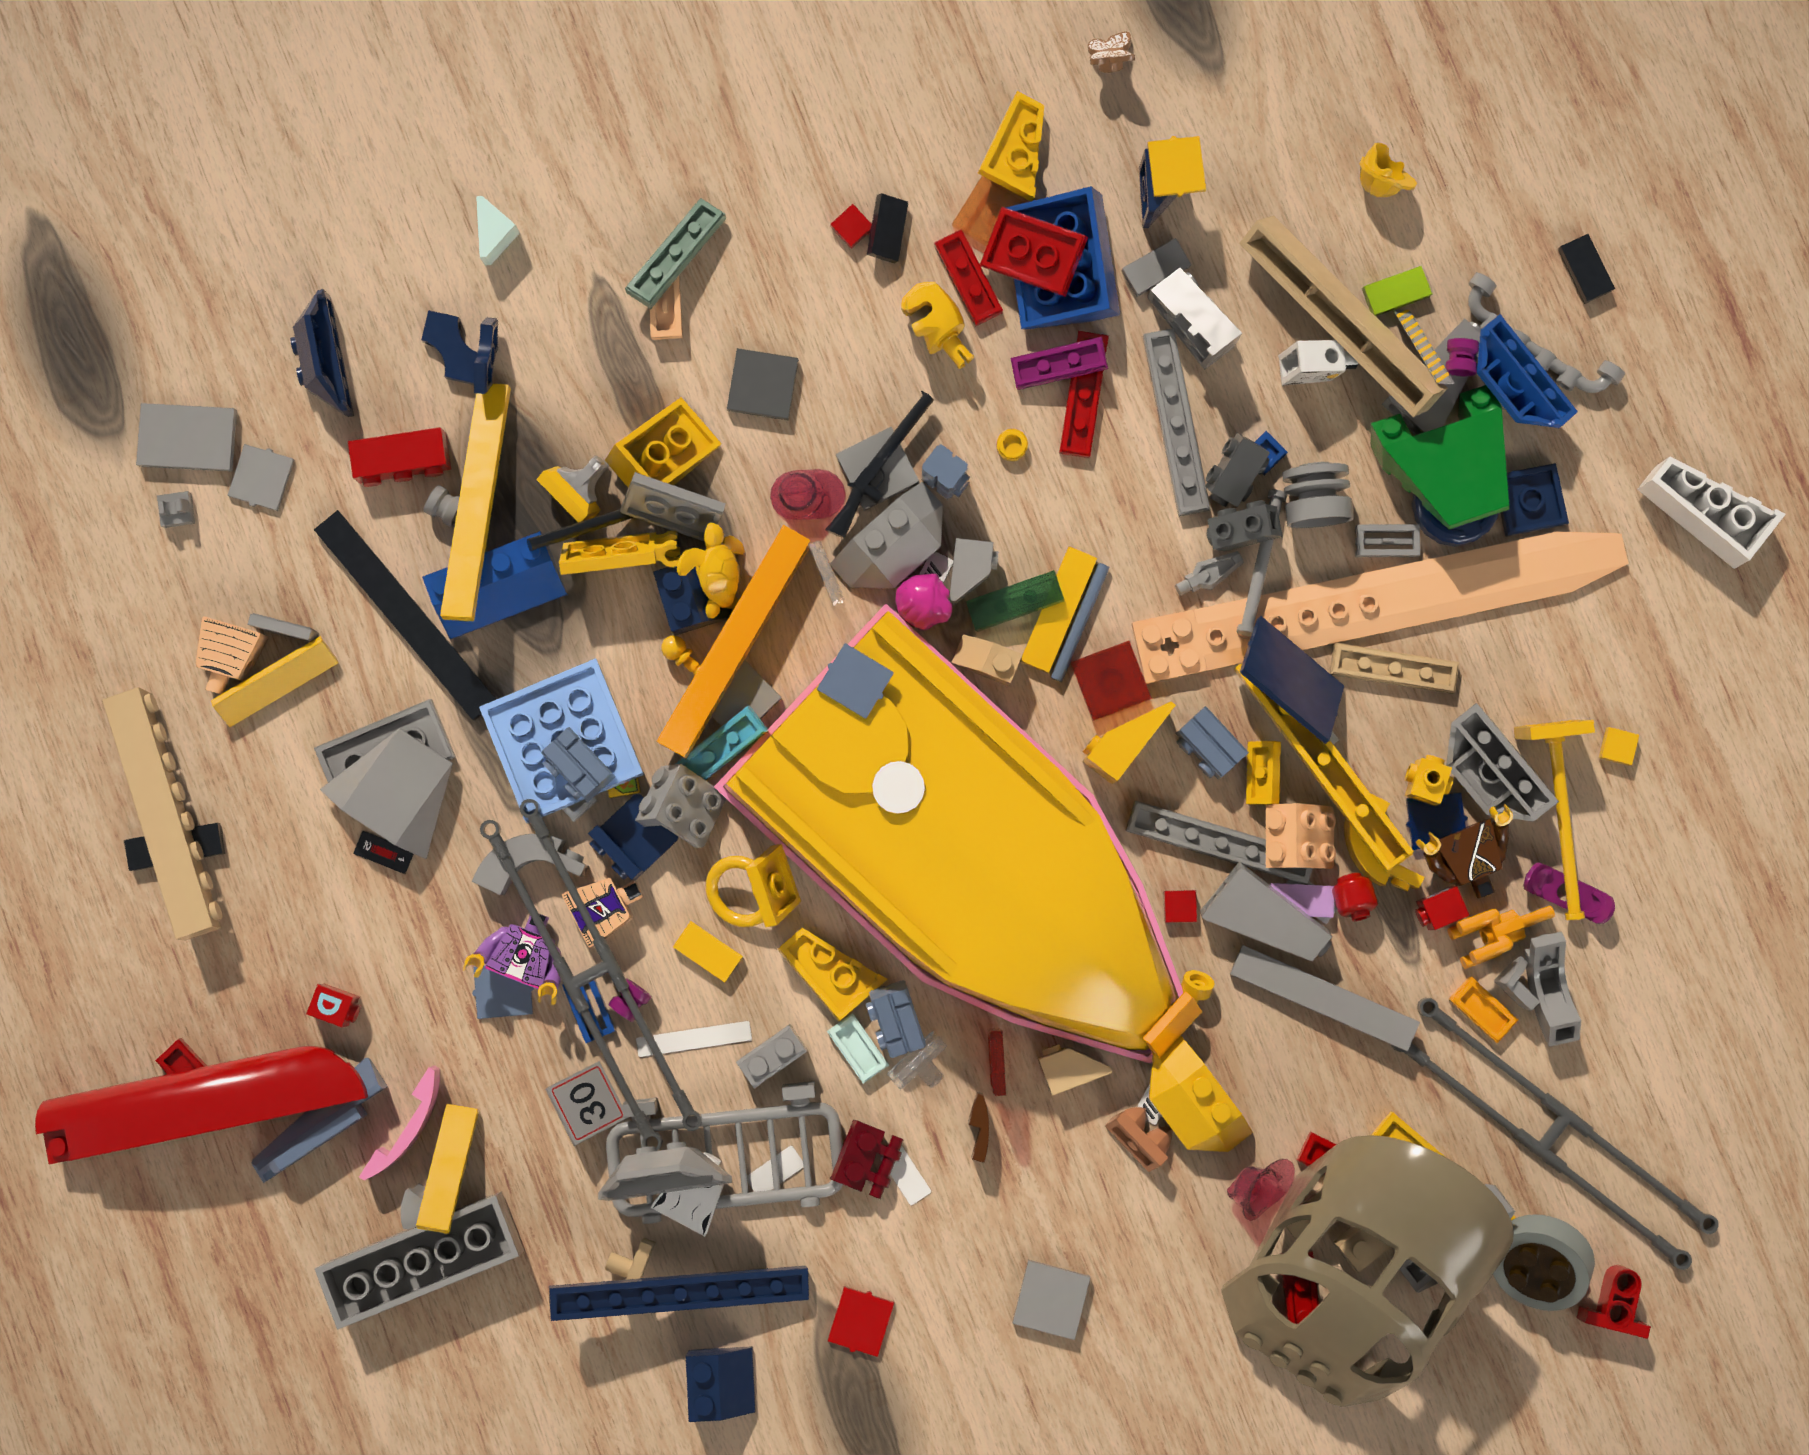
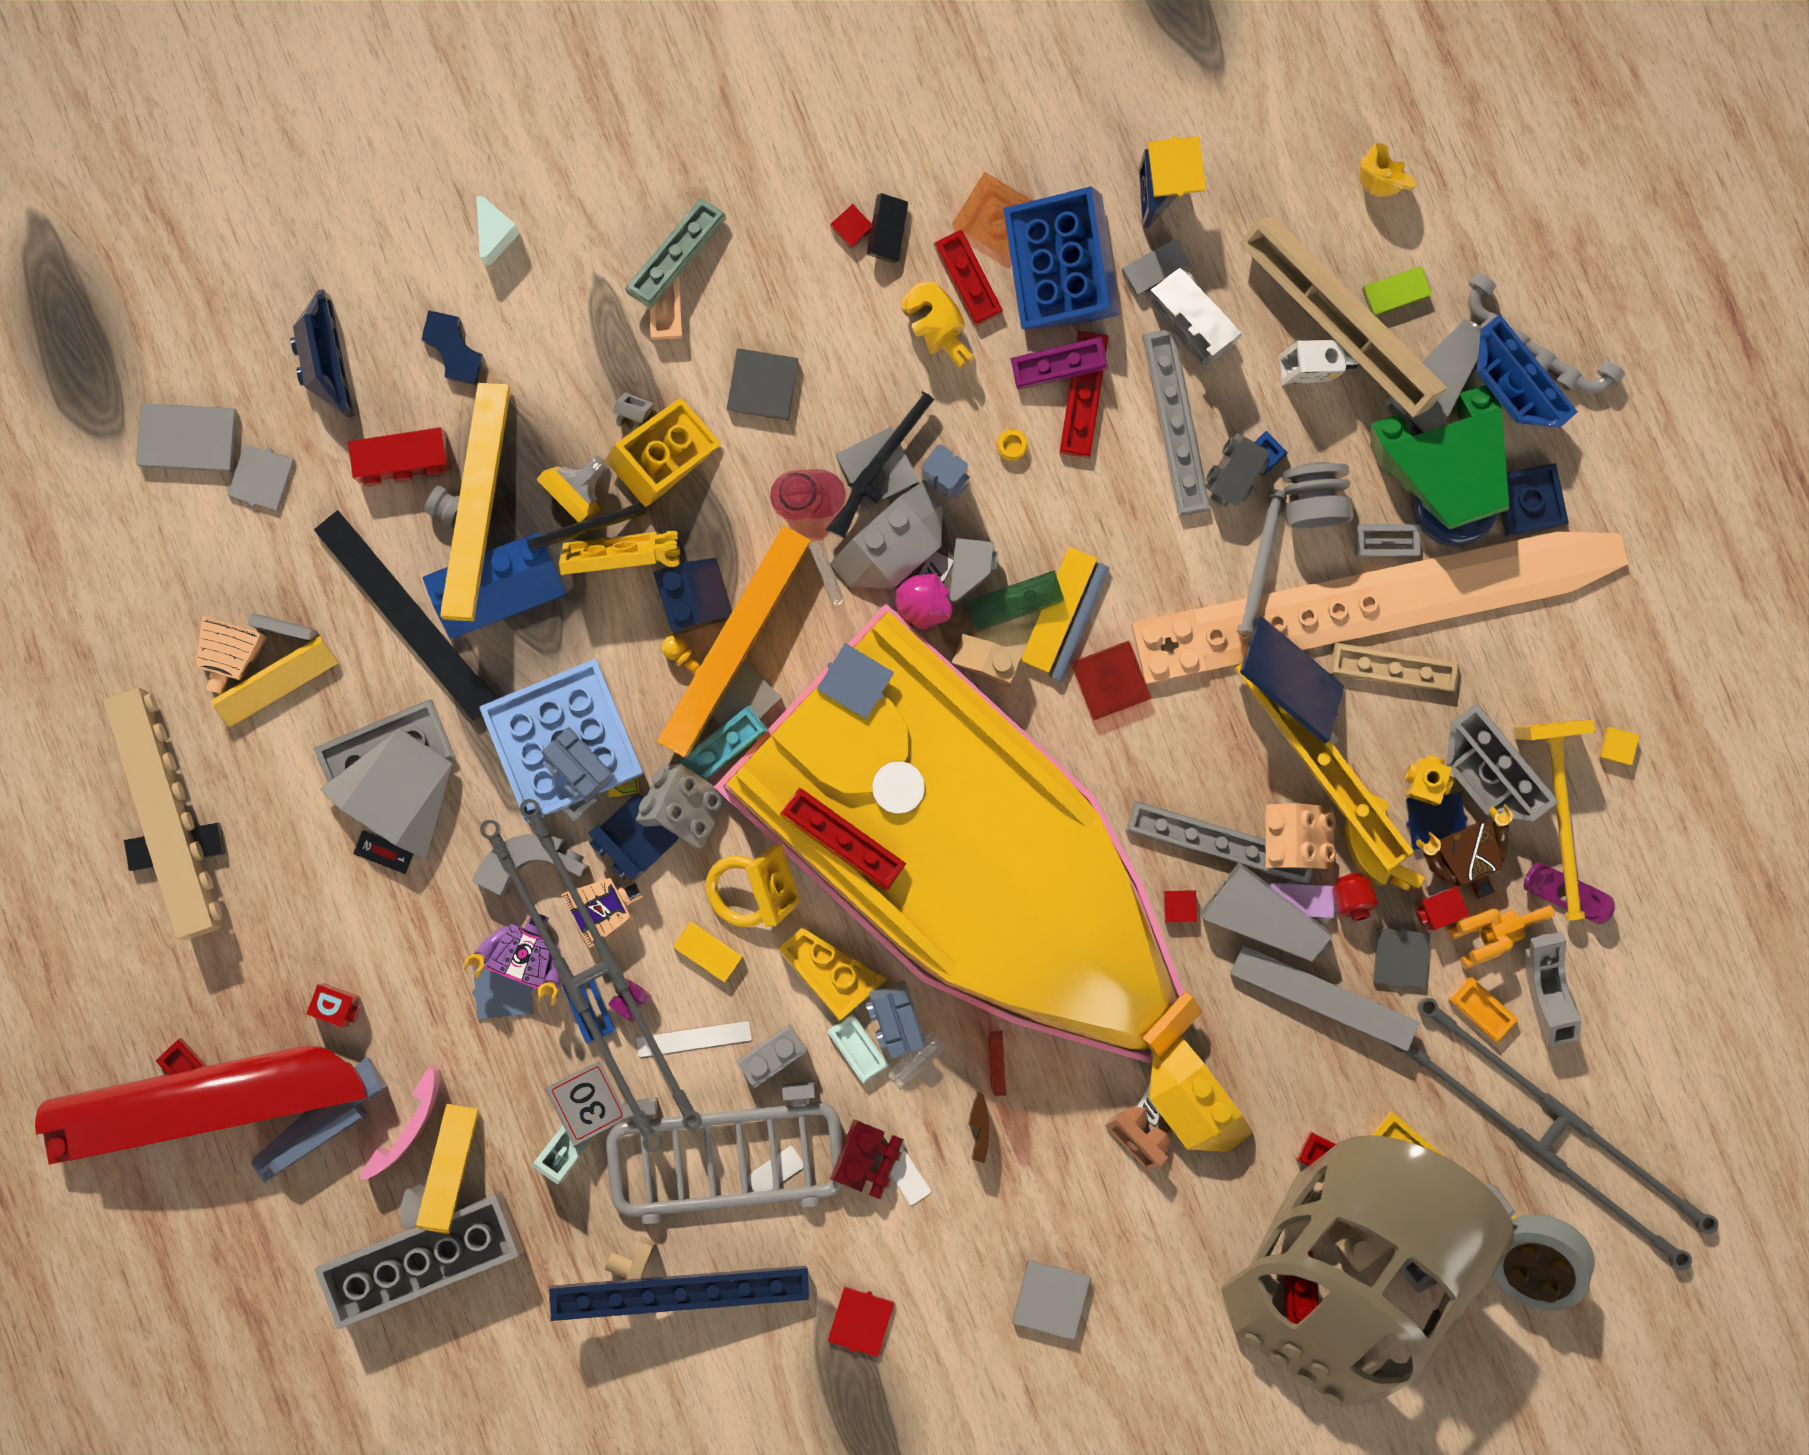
(175, 509): light grey tile -> none
(486, 355): dark blue tile -> none
(559, 1156): none -> light aqua slope
(633, 408): none -> light grey tile
(662, 1172): light grey wedge -> none
(670, 506): light grey tile -> none
(692, 1206): white torso -> none
(715, 567): yellow animal -> none
(720, 1383): dark blue slope -> none
(842, 839): none -> red tile
(1014, 150): yellow wing -> none
(1033, 251): red tile -> none
(1068, 1068): tan slope -> none
(1111, 53): medium nougat animal -> none
(1120, 746): yellow slope -> none
(1197, 985): yellow tile -> none
(1210, 573): light grey piece -> none
(1210, 743): sand blue brick -> none
(1244, 527): dark grey brick -> none
(1261, 1188): clear pink piece -> none
(1263, 772): yellow plate -> none
(1401, 958): none -> dark grey piece
(1424, 347): sticker -> none
(1462, 357): magenta wheel -> none
(1513, 987): light grey tile -> none
(1586, 268): black tile -> none
(1612, 1296): red tile -> none
(1711, 511): white wedge -> none

